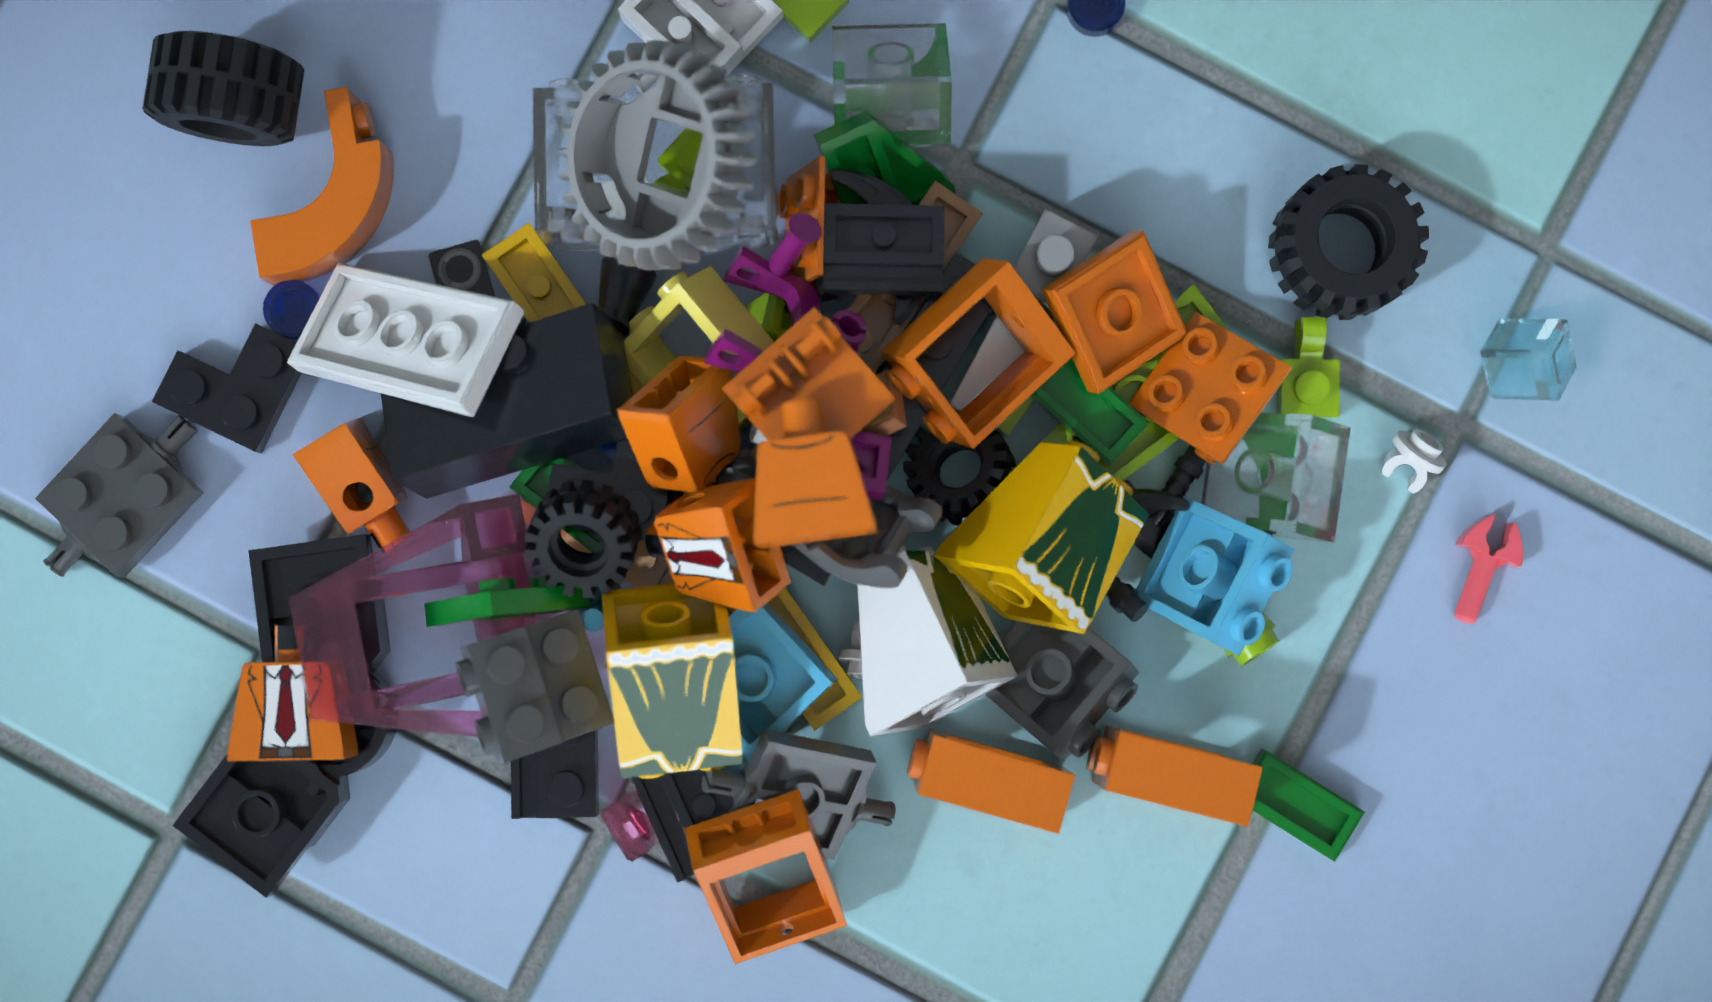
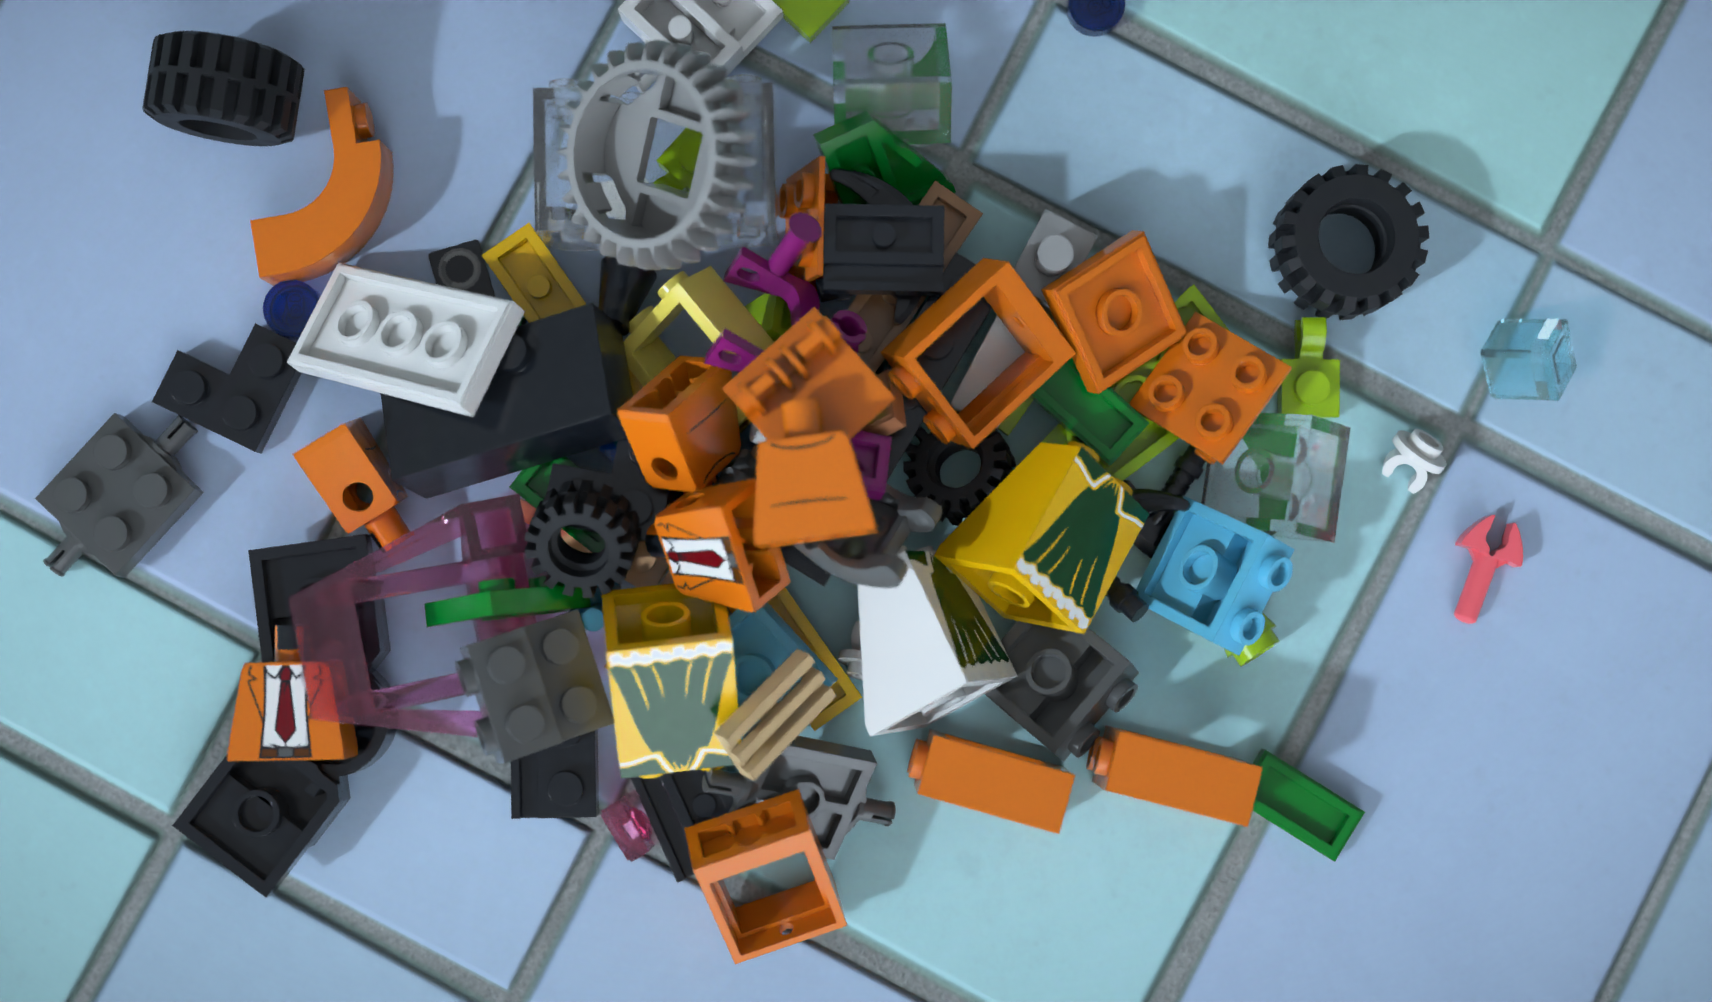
(780, 720): none -> tan tile

